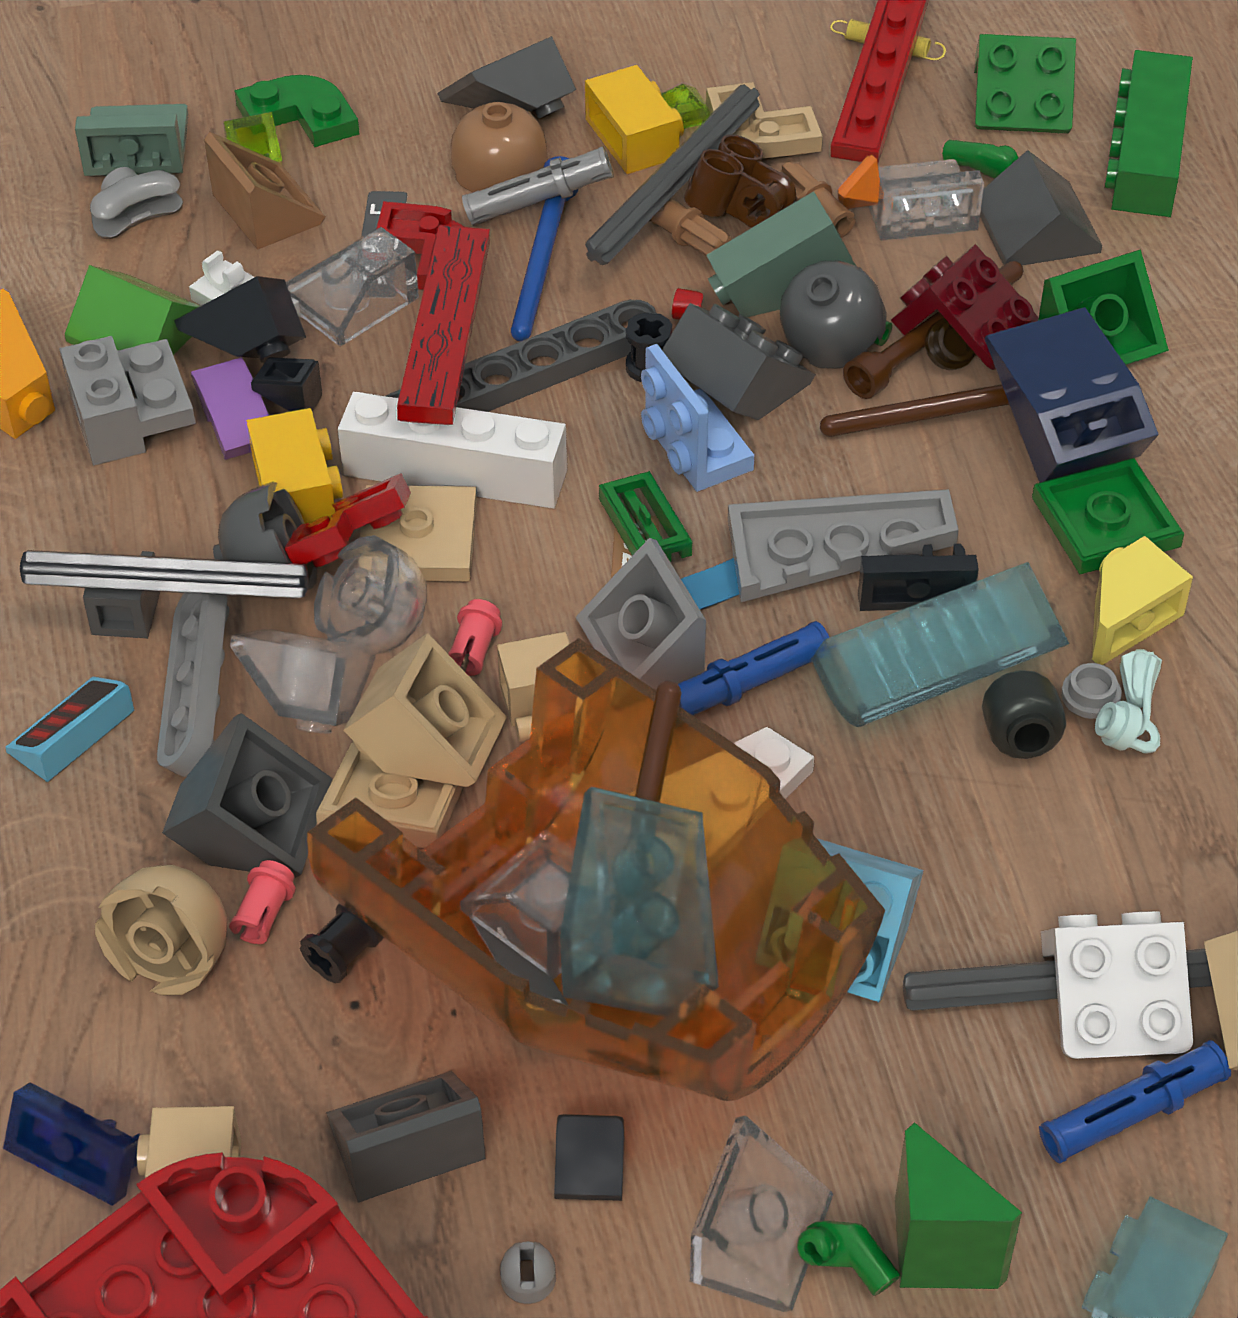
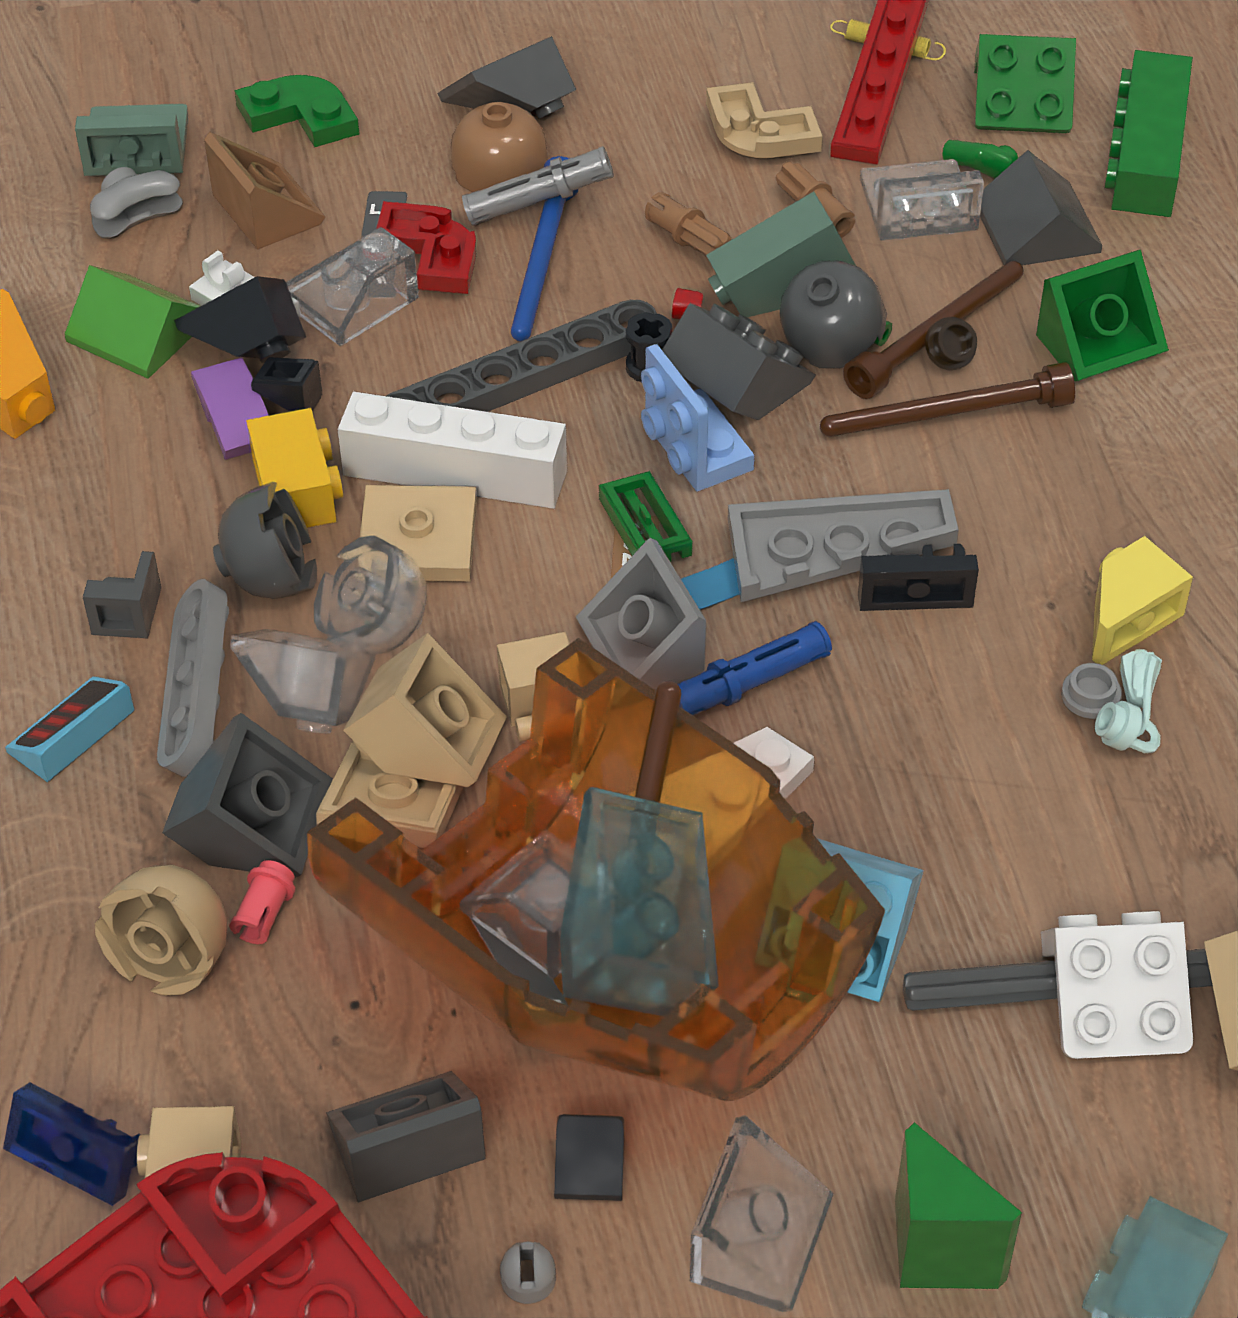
(104, 402): light grey brick -> none
(164, 574): axle -> none
(255, 133): clear neon green slope -> none
(326, 537): red plate -> none
(338, 944): black bush -> none
(444, 326): red tile -> none
(478, 624): coral pin -> none
(632, 118): yellow piece -> none
(670, 176): dark grey axle -> none
(688, 103): clear neon green slope -> none
(738, 183): reddish brown piece -> none
(847, 1246): green arm -> none
(861, 186): orange slope -> none
(938, 646): clear light blue brick -> none
(970, 297): dark red bracket -> none
(1023, 714): pearl dark grey head -> none
(1071, 395): dark blue slope -> none
(1105, 511): green plate -> none
(1157, 1090): blue pin -> none

